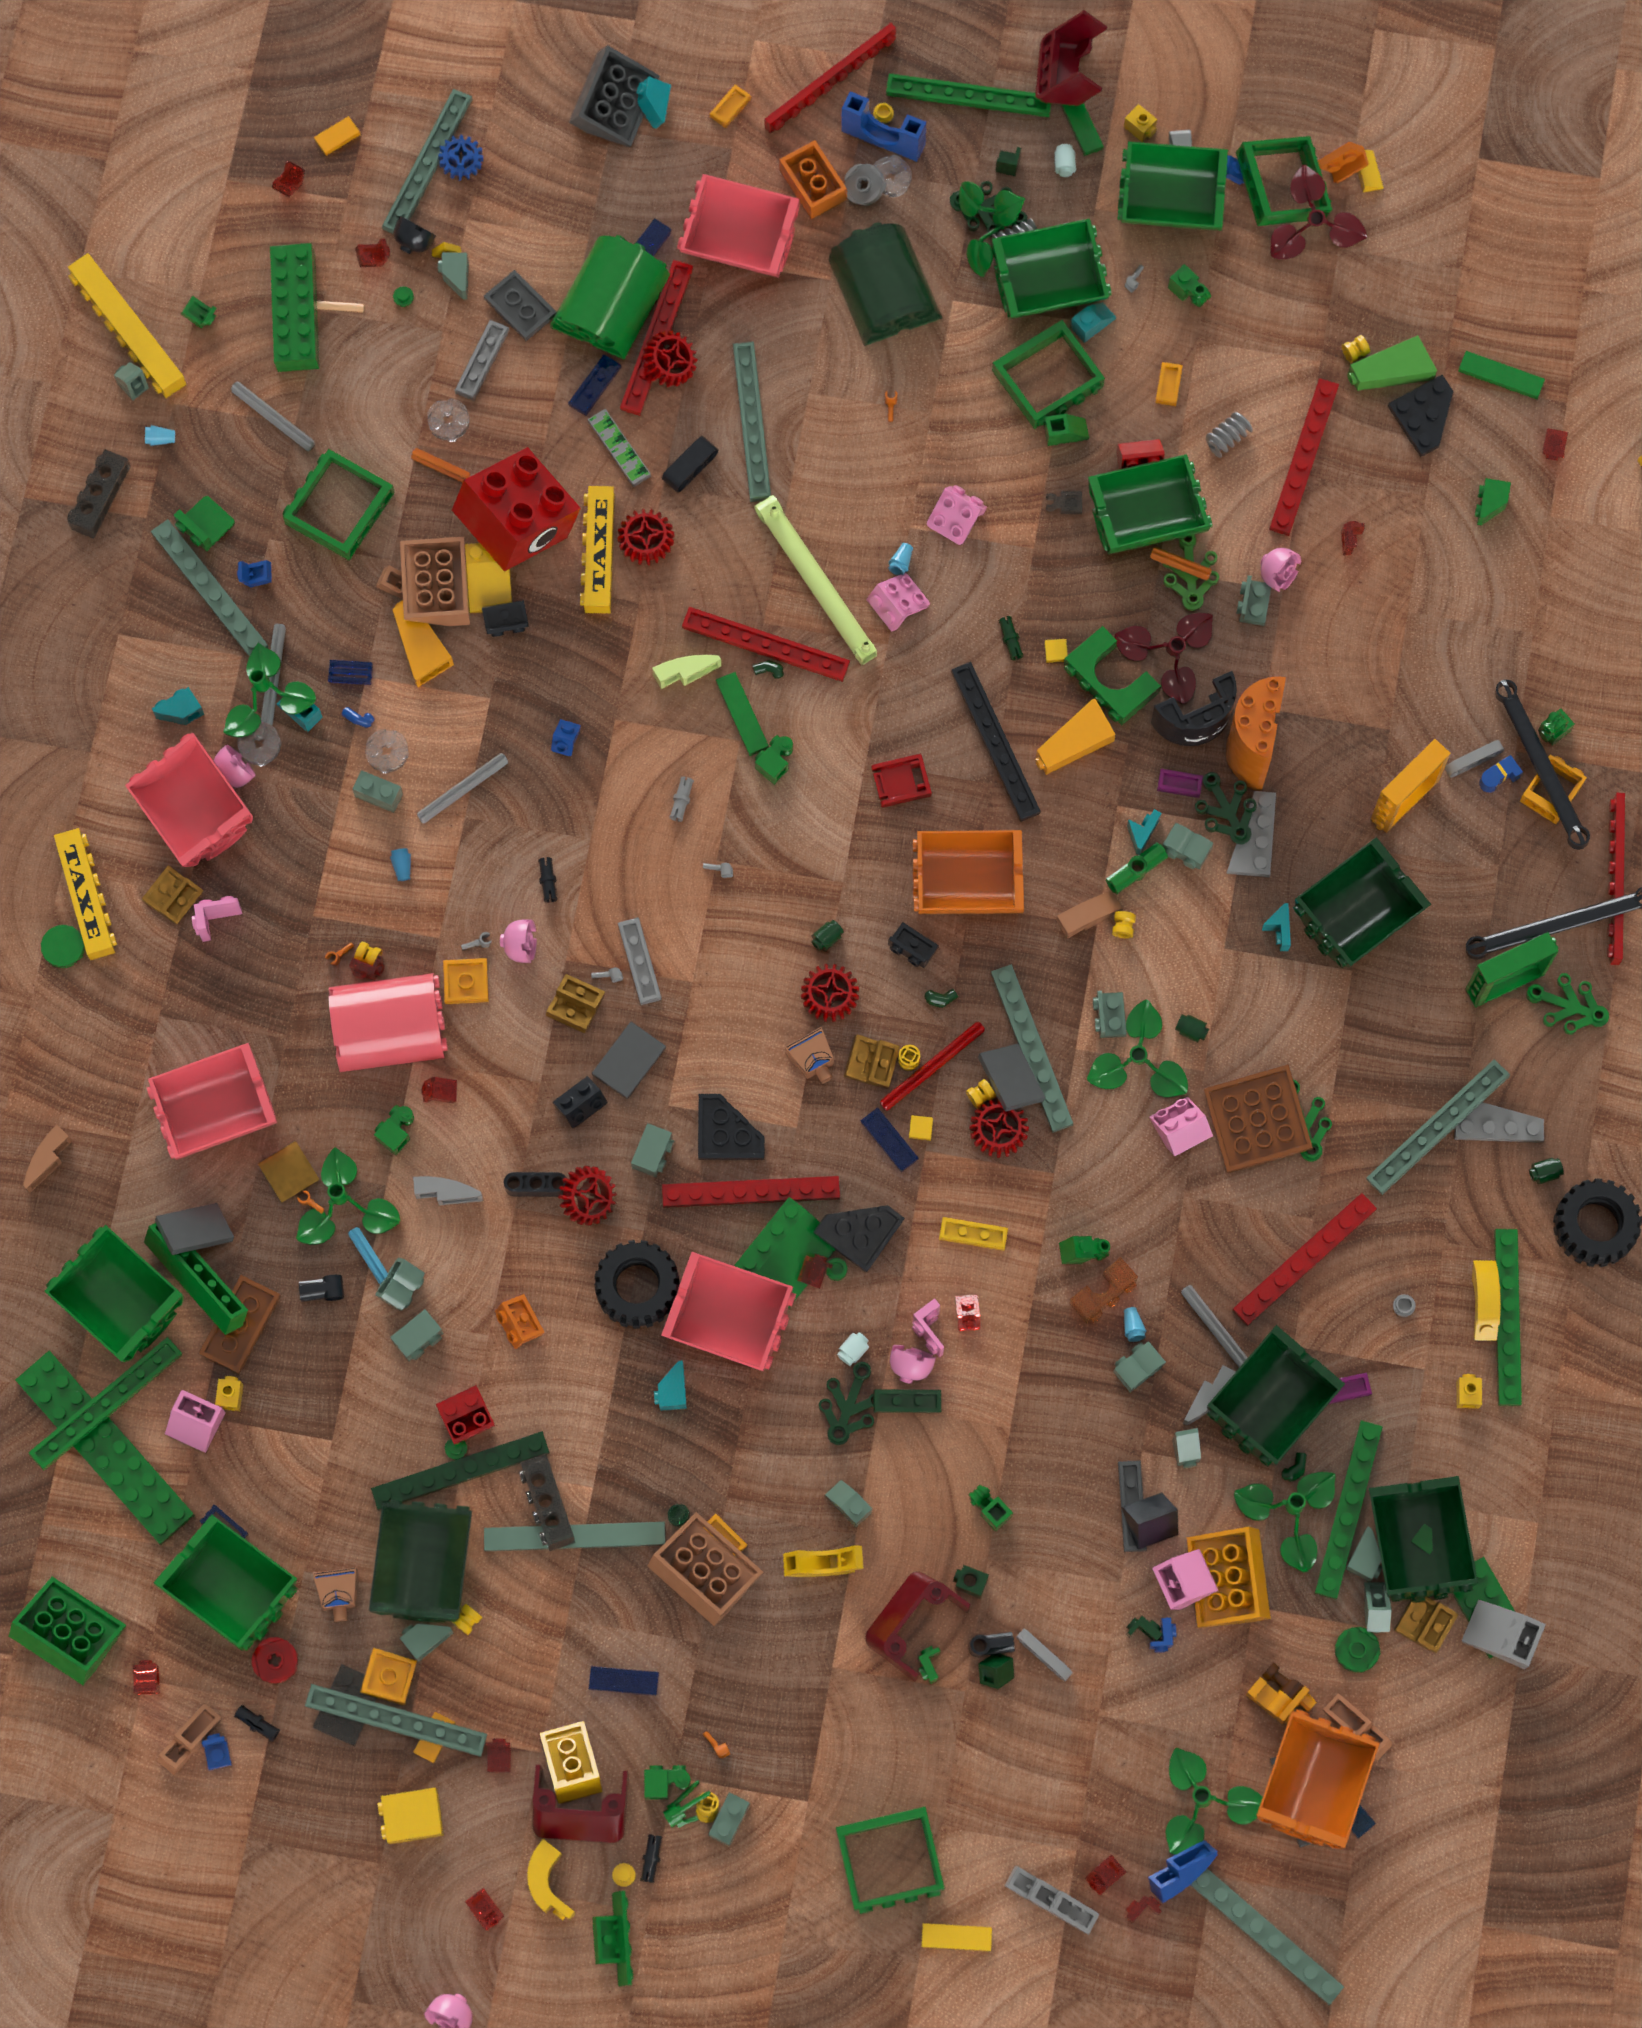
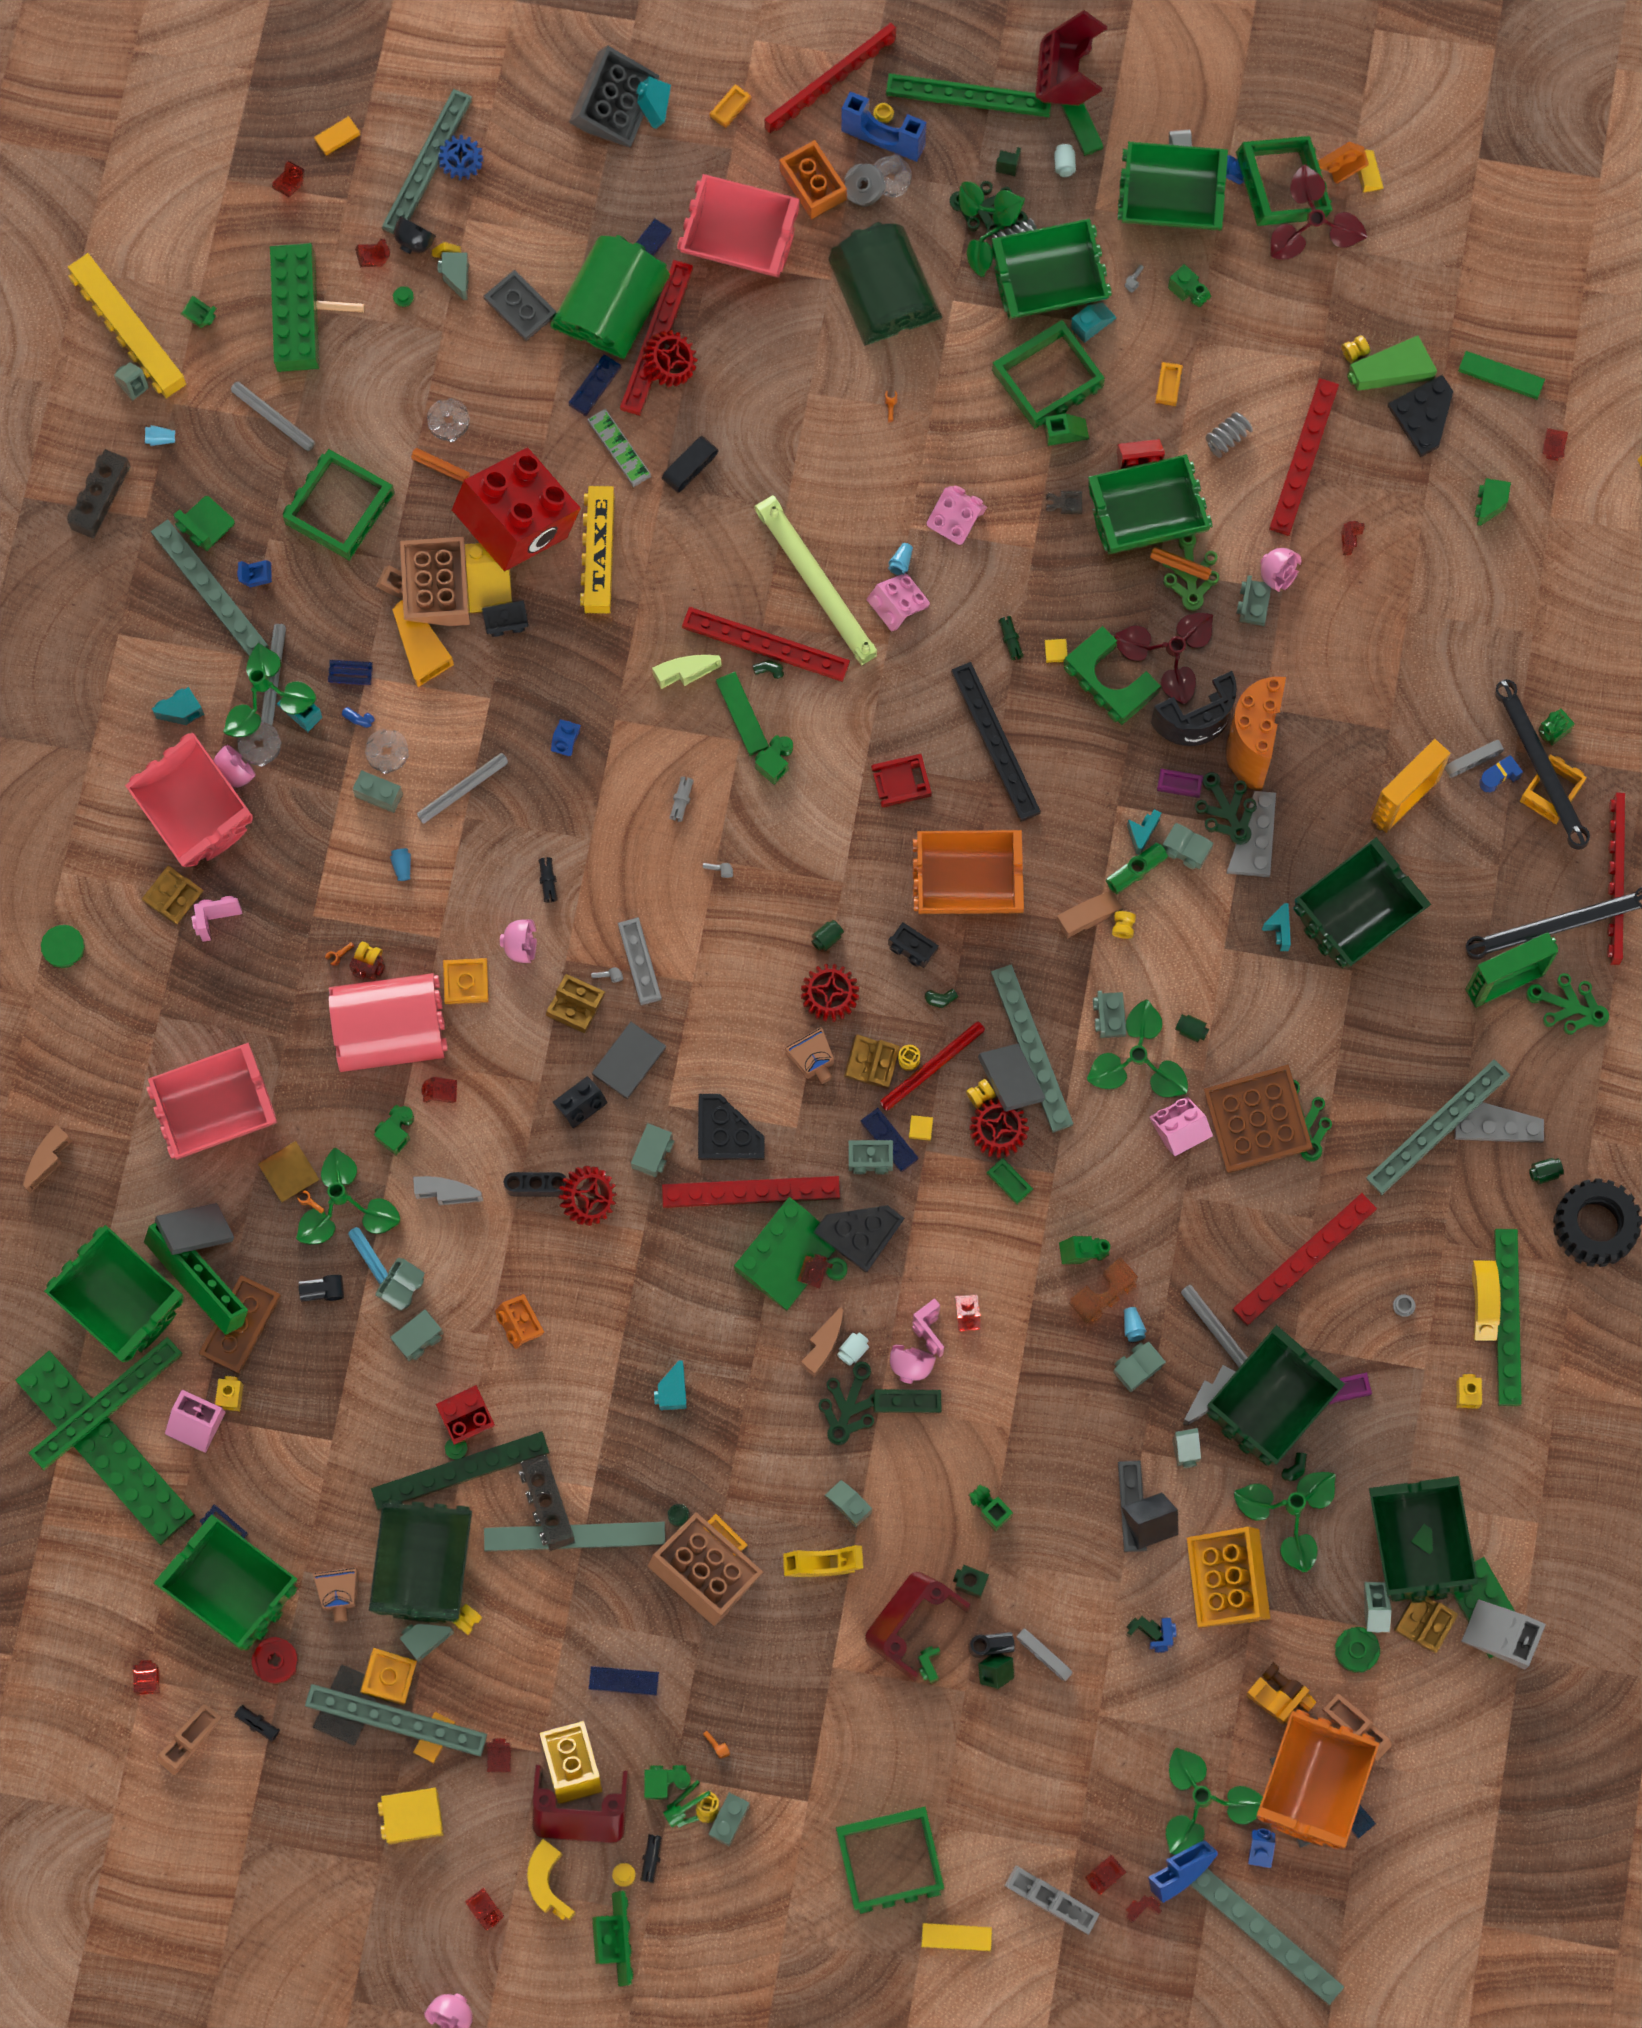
(66, 1630): green slope -> none
(84, 893): yellow brick -> none
(217, 1751): blue bracket -> none
(479, 942): light grey hand -> none
(482, 360): light grey tile -> none
(632, 1255): black tyre -> none
(637, 537): red gear -> none
(729, 1312): coral cylinder -> none
(752, 421): sand green tile -> none
(823, 1343): none -> nougat slope
(870, 1156): none -> sand green bracket
(973, 1233): yellow tile -> none
(1009, 1181): none -> green tile
(1077, 738): light orange slope -> none
(1140, 123): yellow brick -> none
(1185, 1579): bright pink slope -> none
(1262, 1848): none -> blue bracket
(1348, 1510): green plate -> none
(1366, 1557): sand green slope -> none

